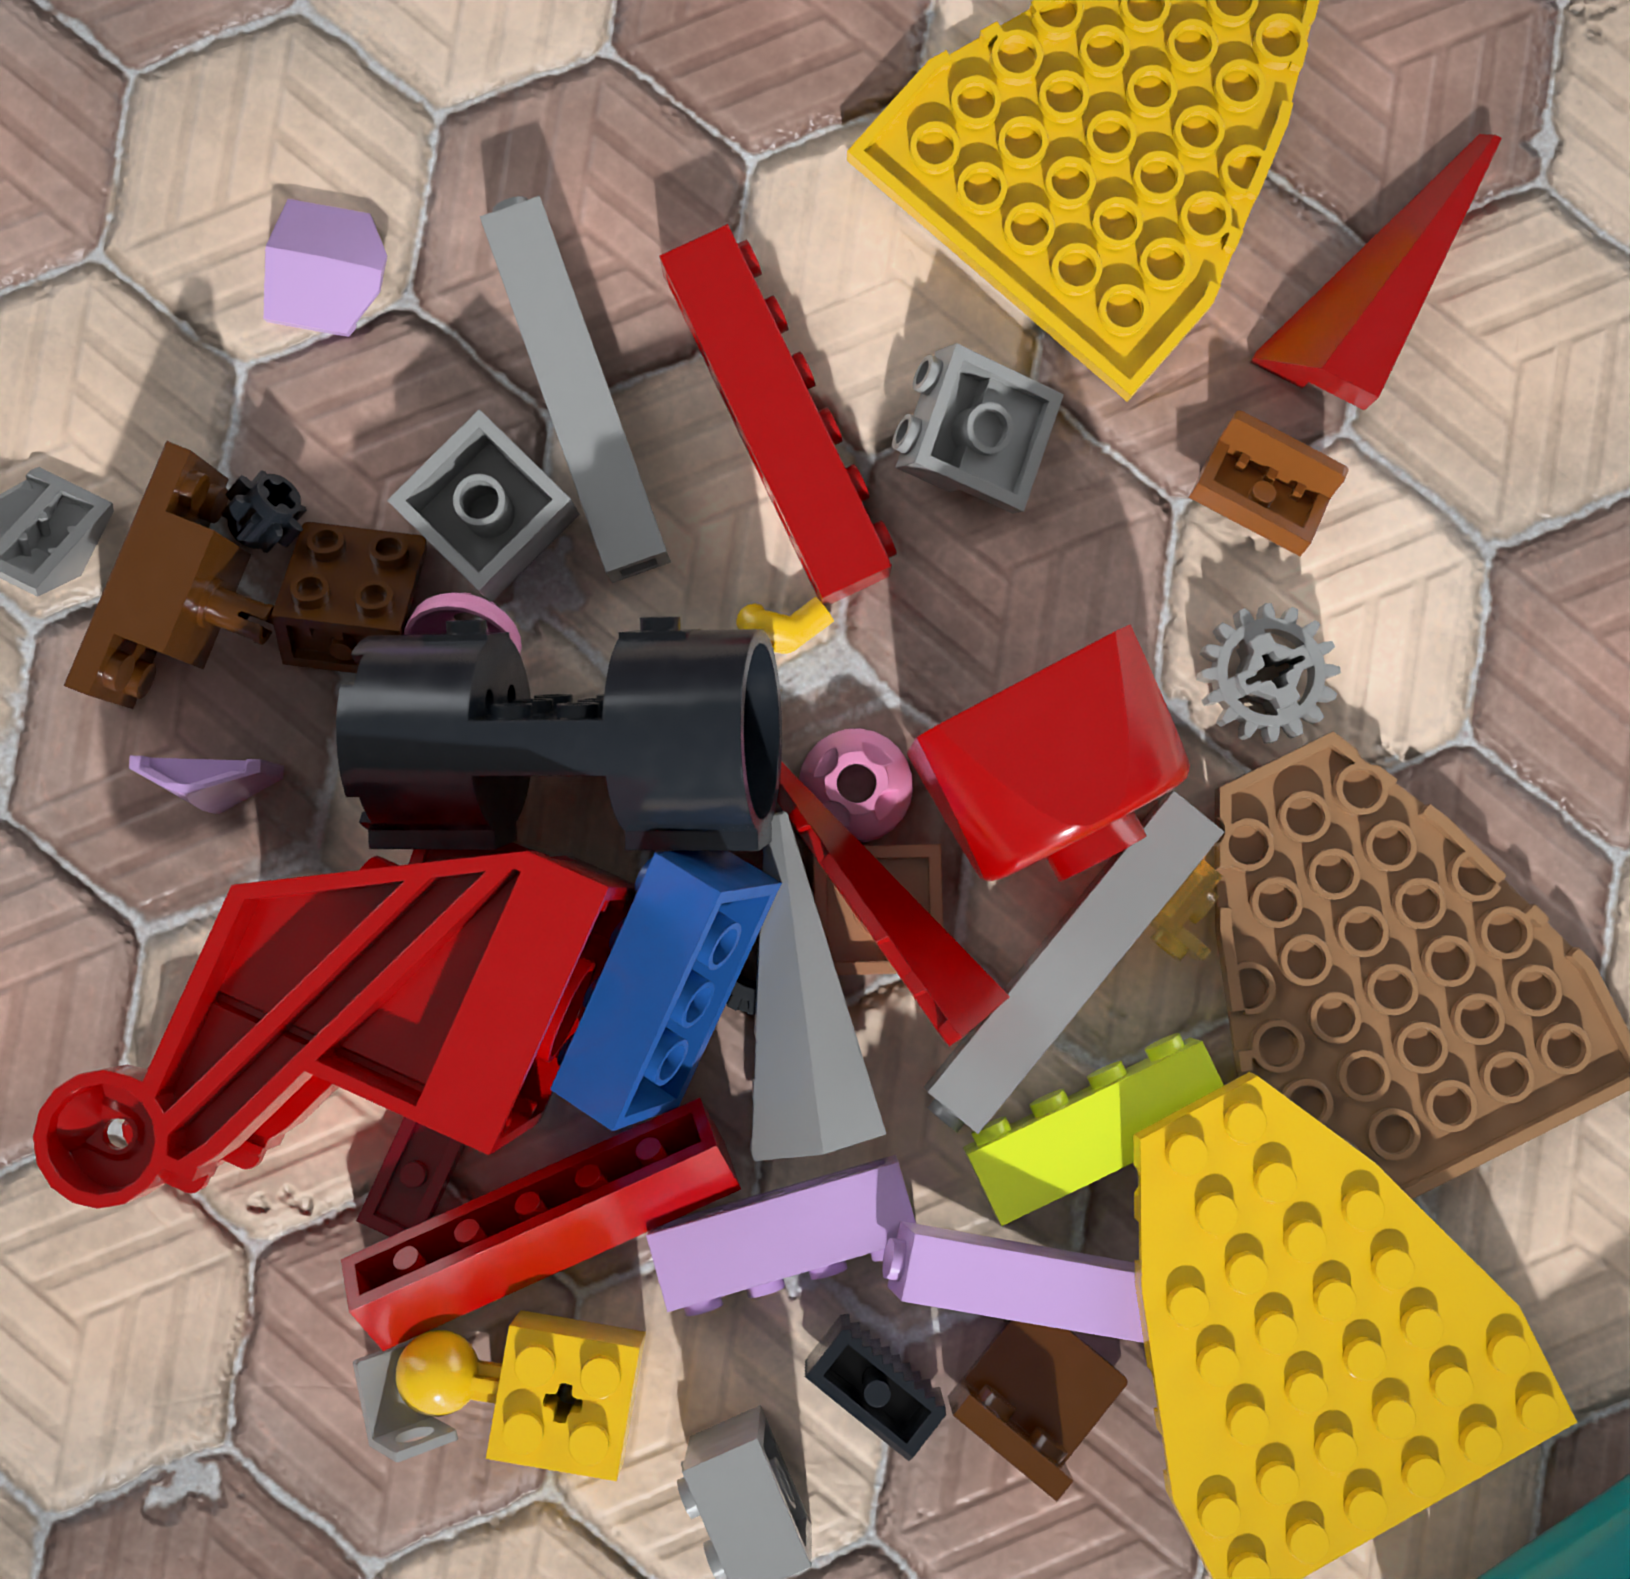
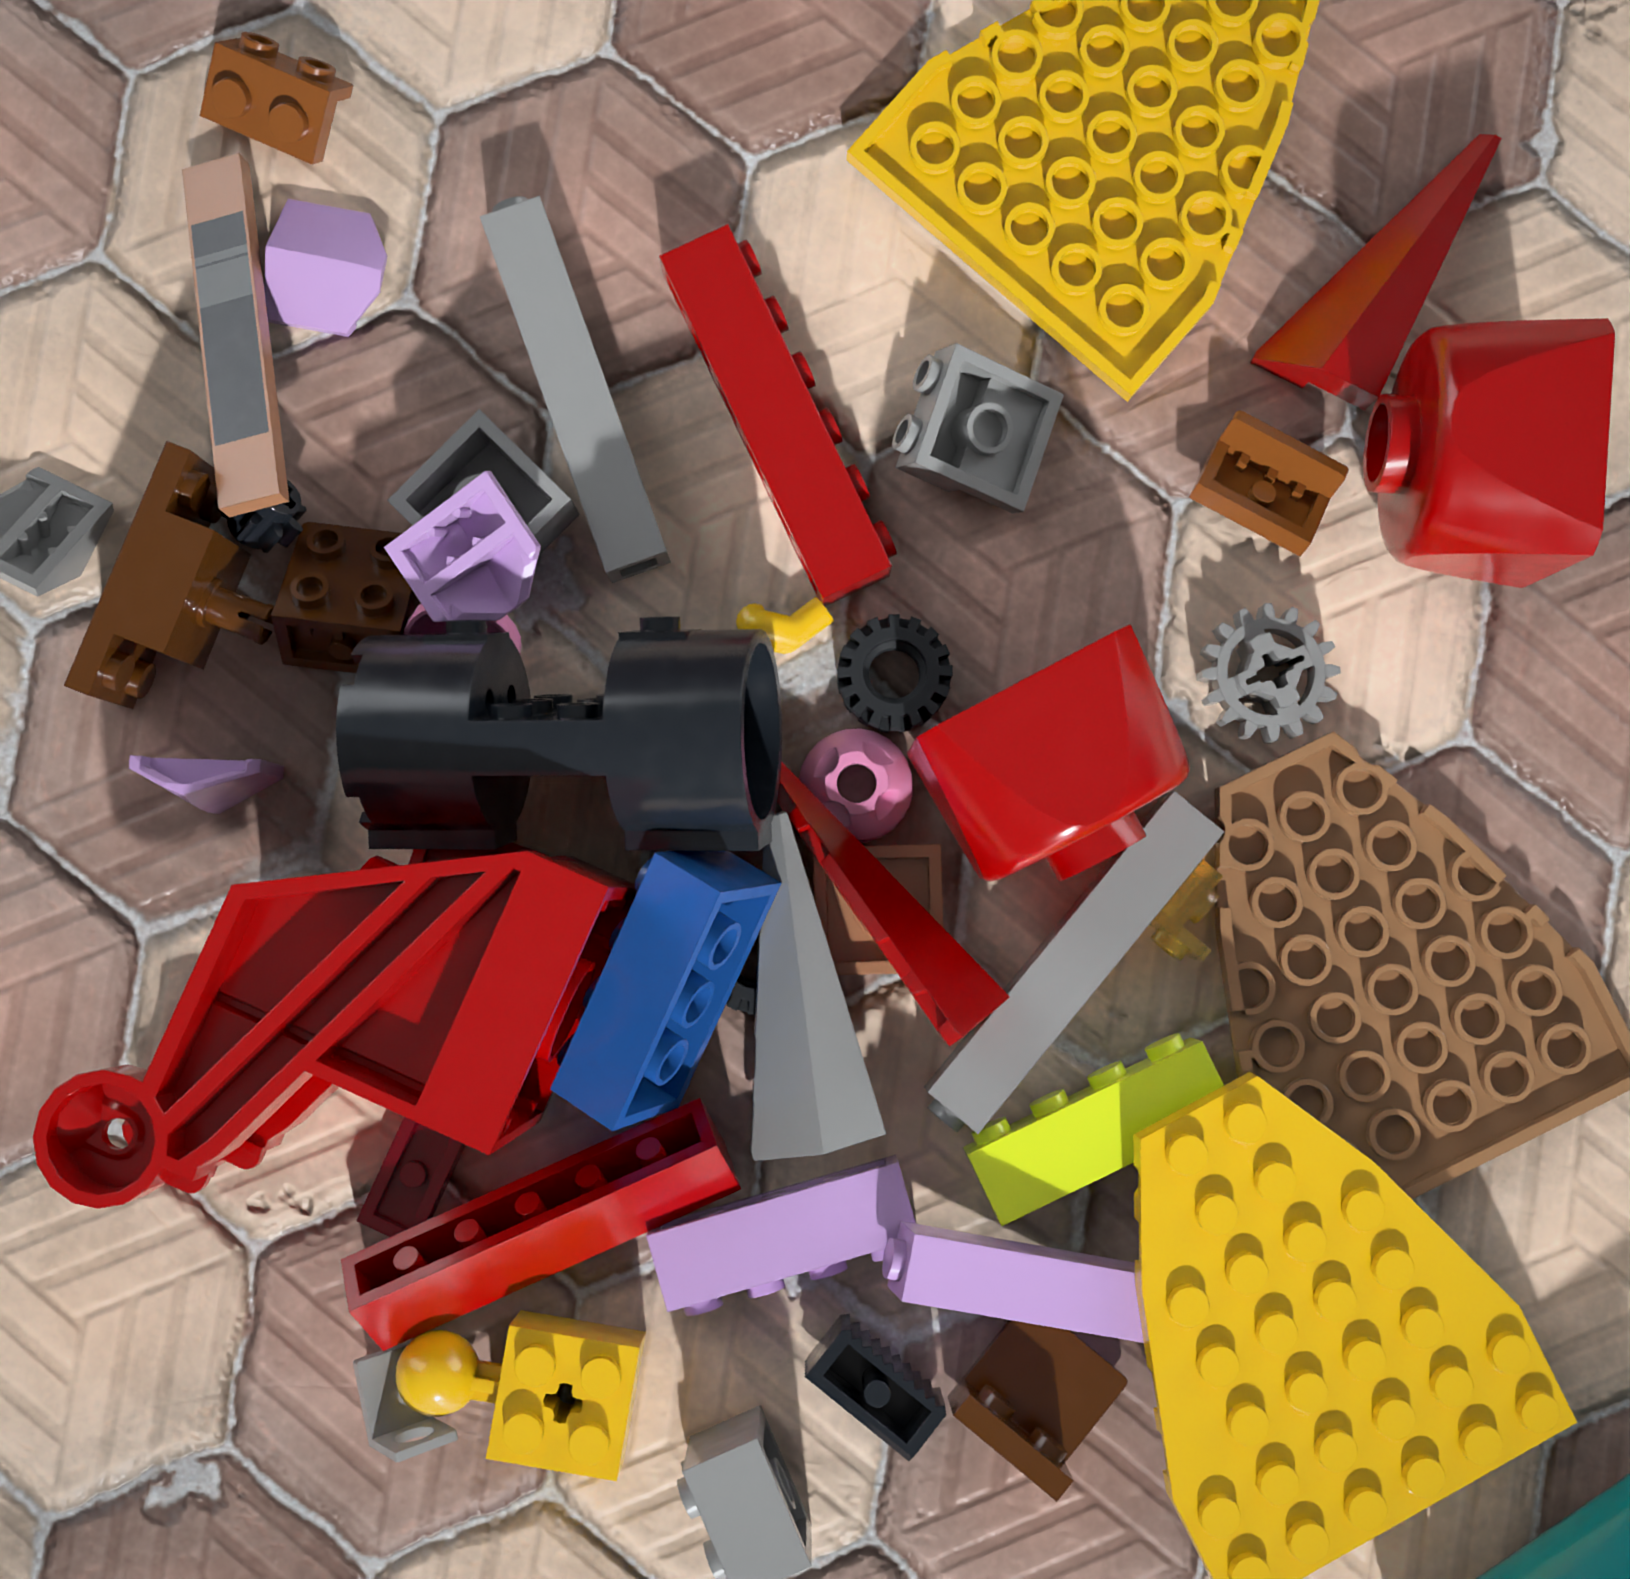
(234, 336): none -> tile
(273, 95): none -> dark orange bracket
(469, 555): none -> lavender slope
(903, 636): none -> black tyre
(1495, 449): none -> red piece

